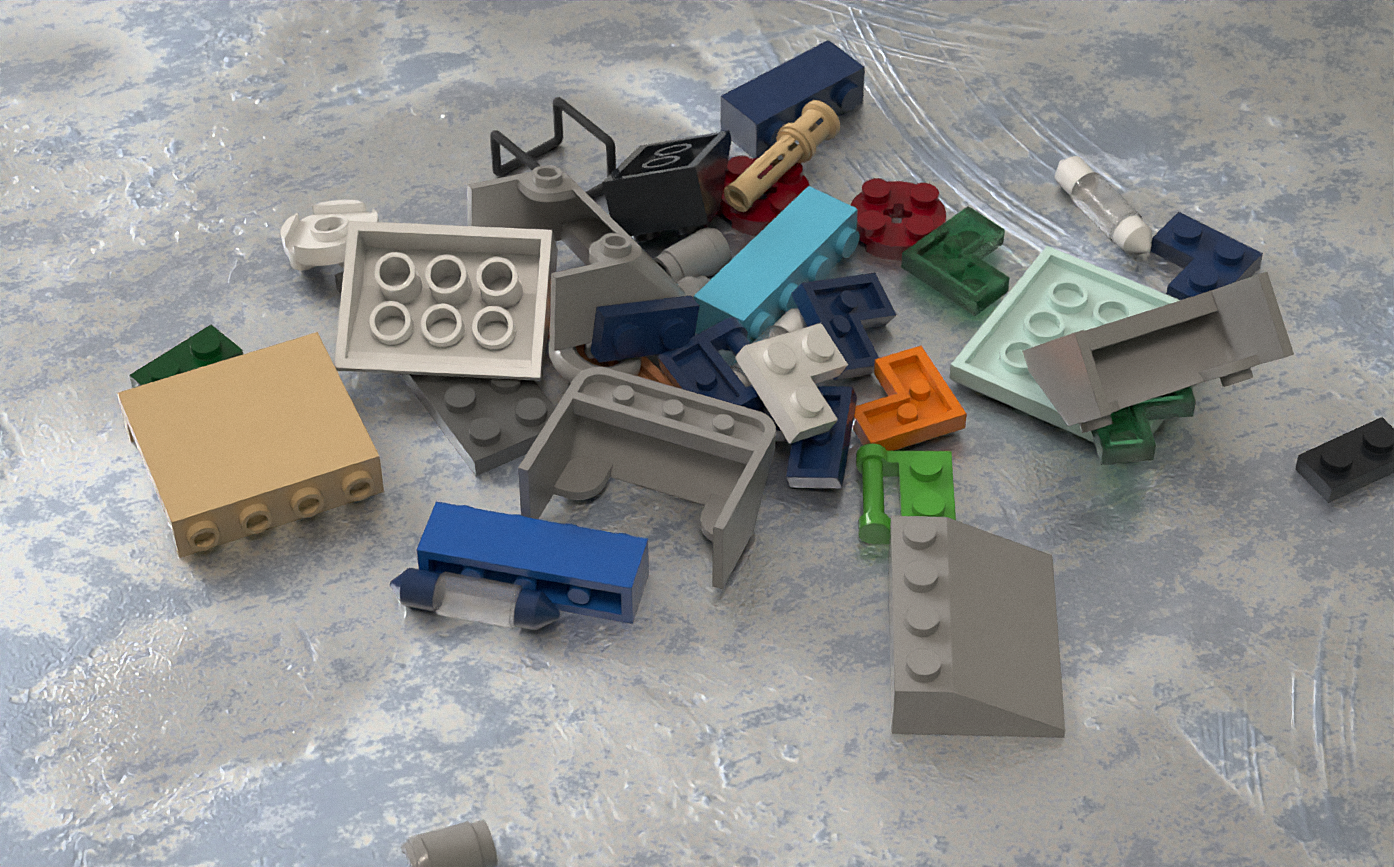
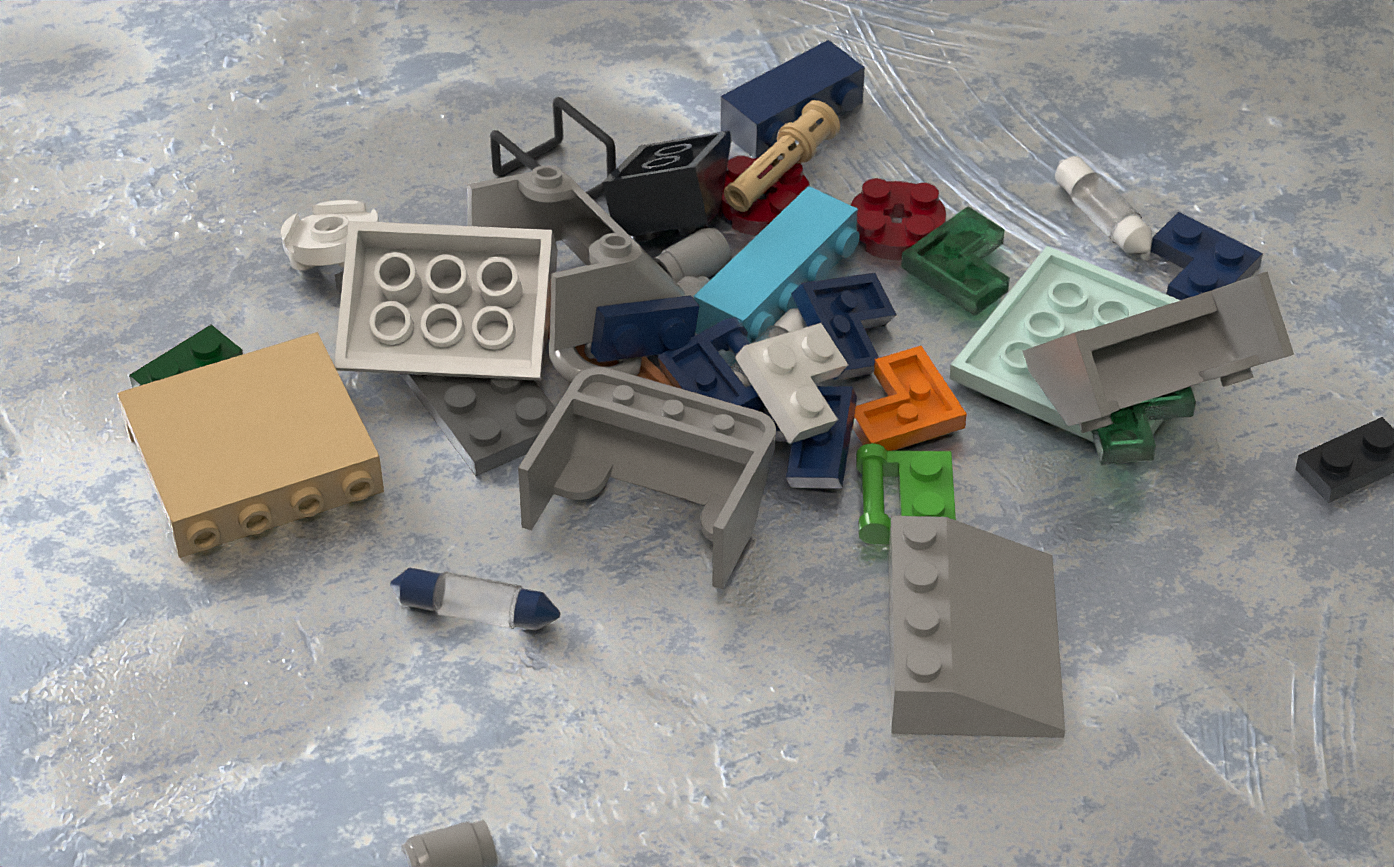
(573, 565): blue brick -> none

